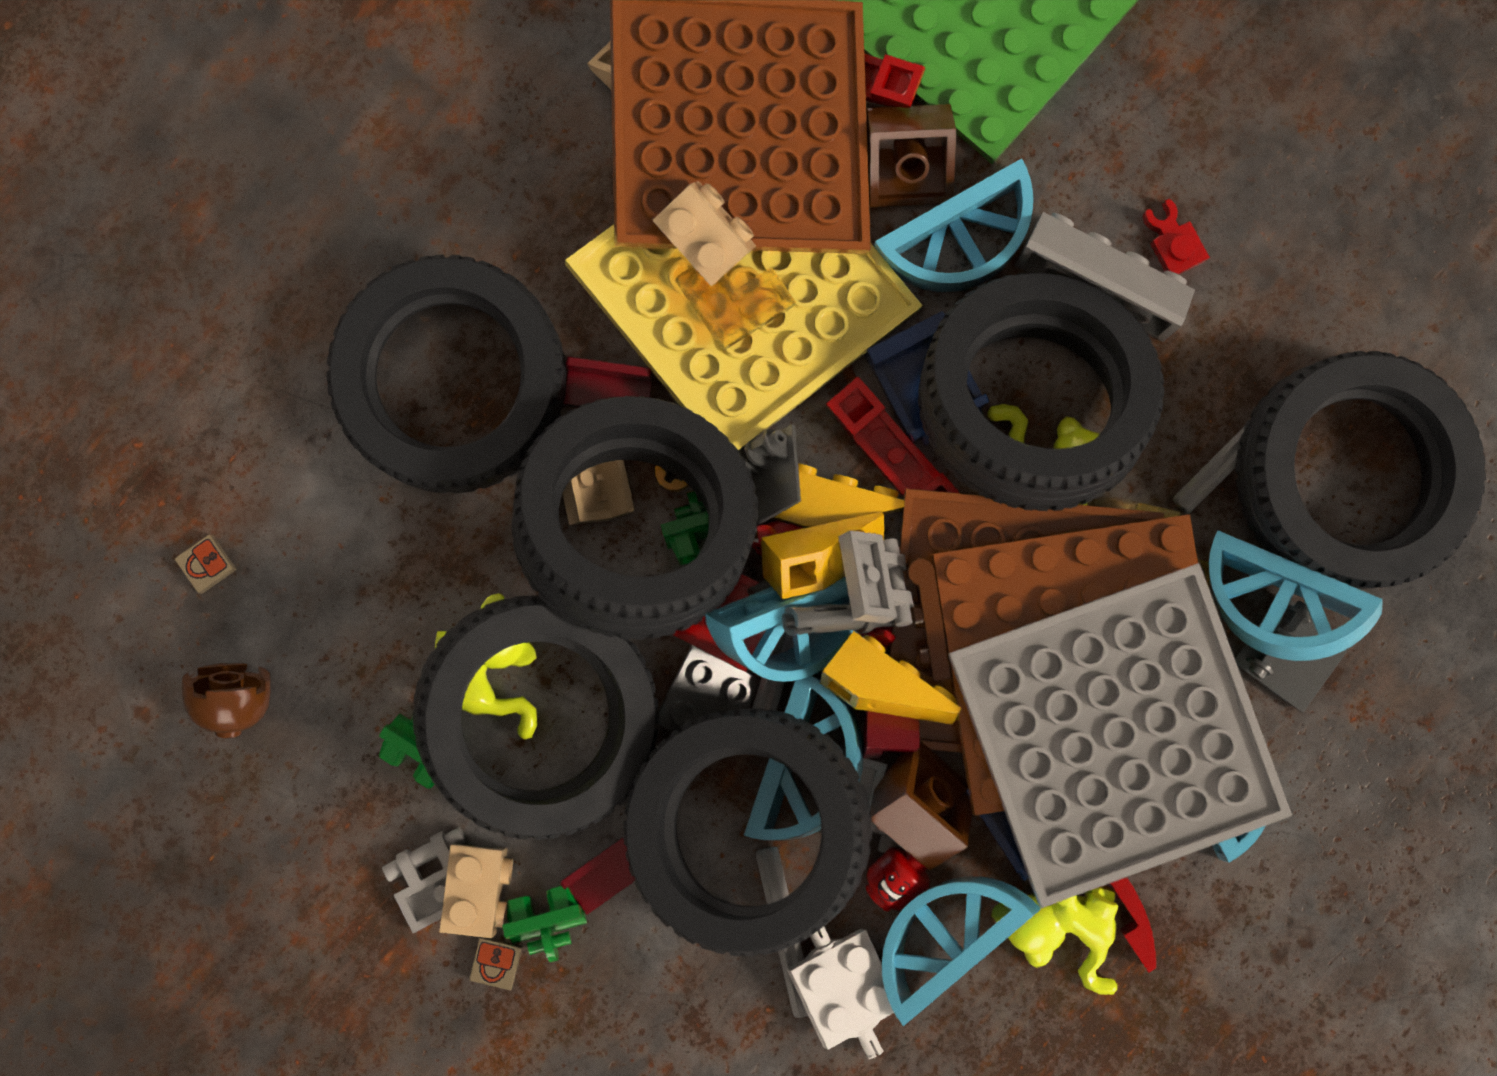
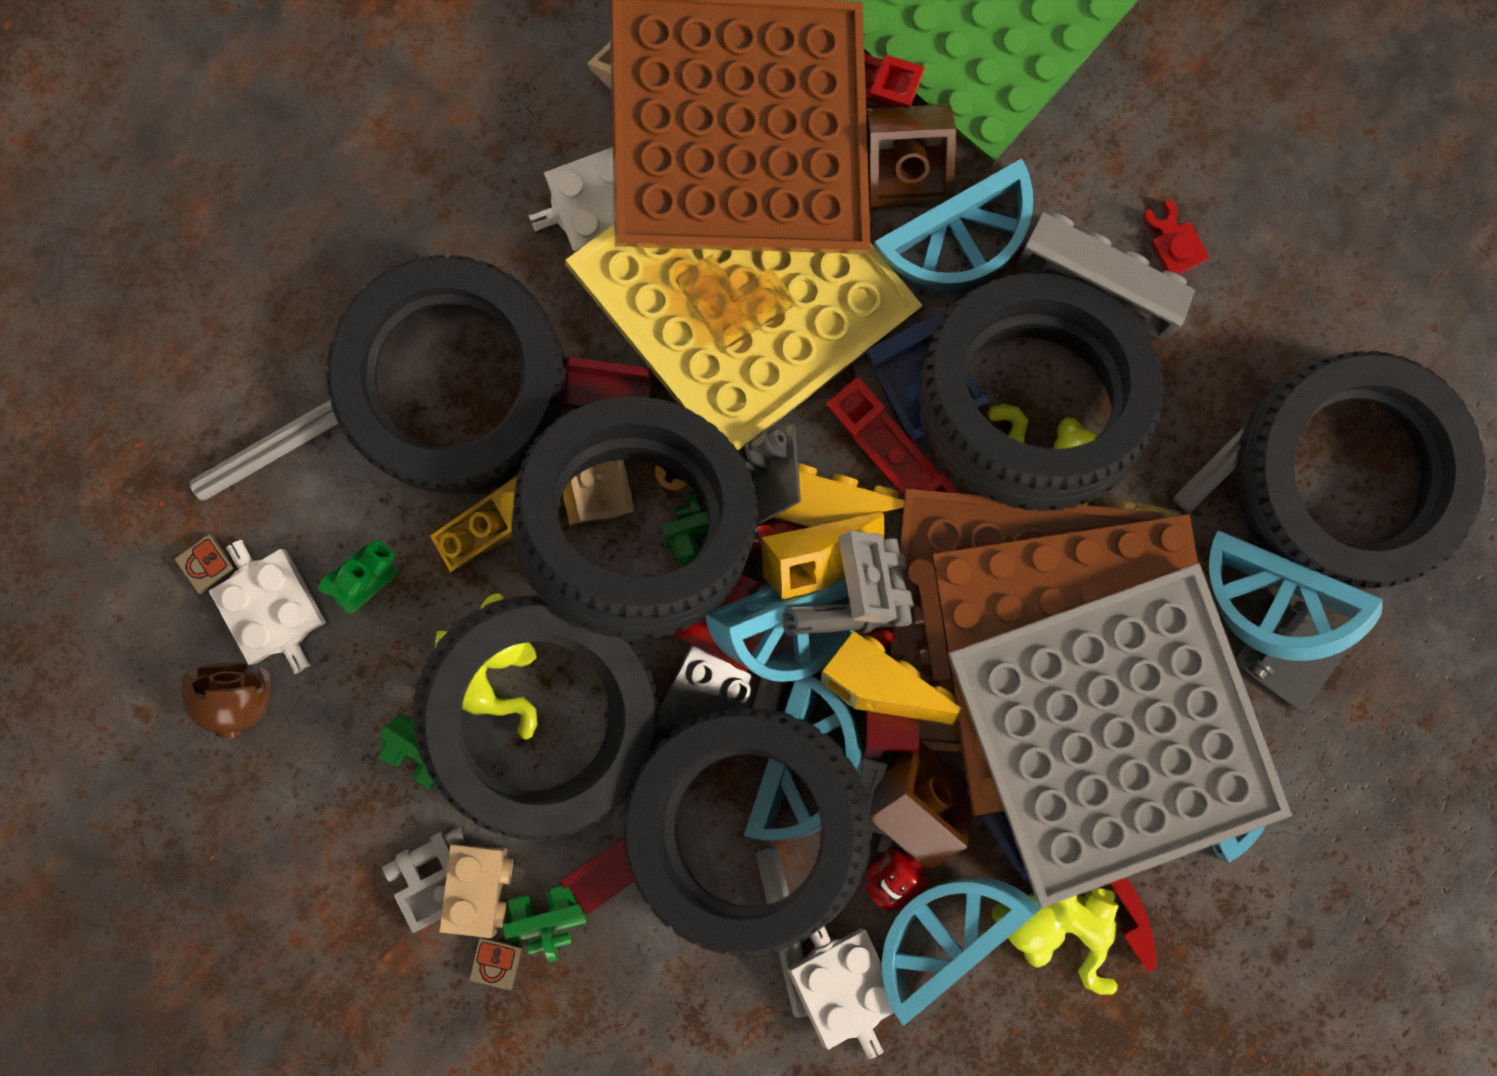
(263, 452): none -> light grey axle
(267, 606): none -> white plate
(360, 576): none -> green hips
(478, 528): none -> yellow slope
(580, 198): none -> white plate
(705, 231): tan bracket -> none

